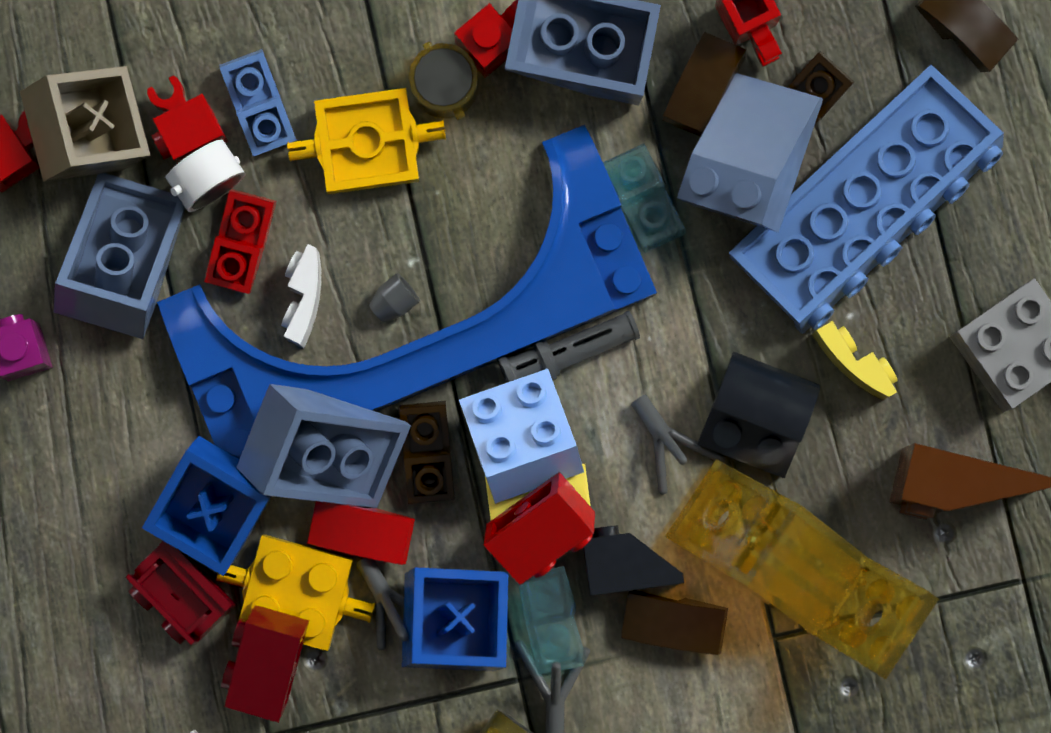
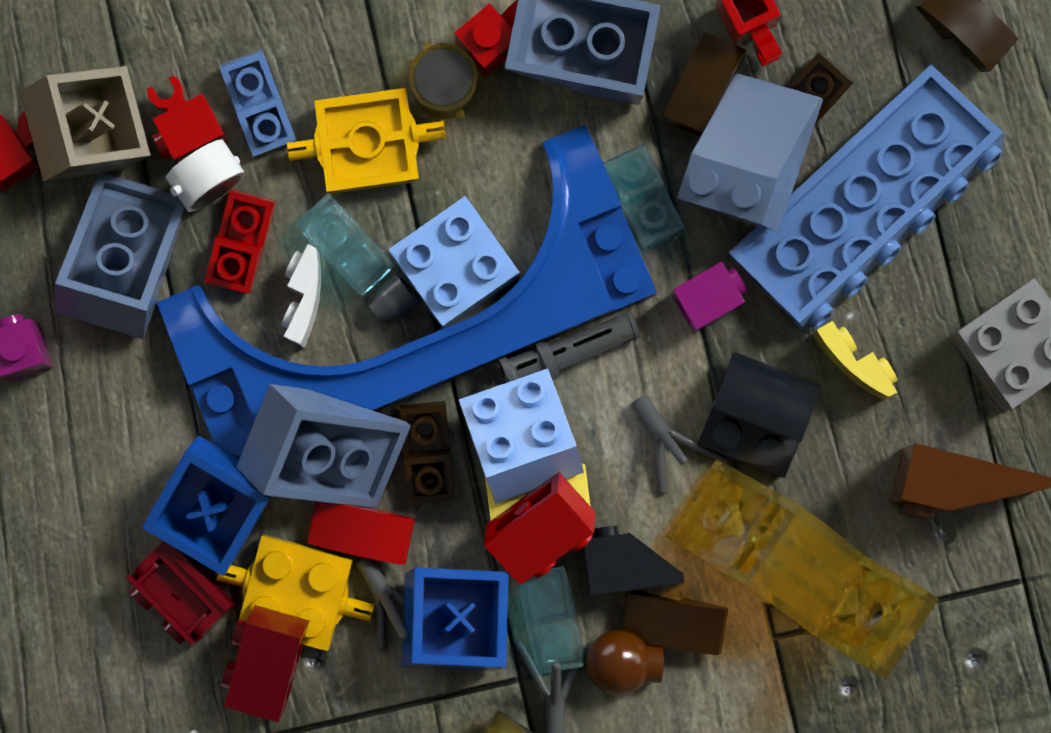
(345, 245): none -> clear light blue slope
(454, 263): none -> light blue brick
(622, 662): none -> reddish brown piece
(709, 296): none -> magenta brick

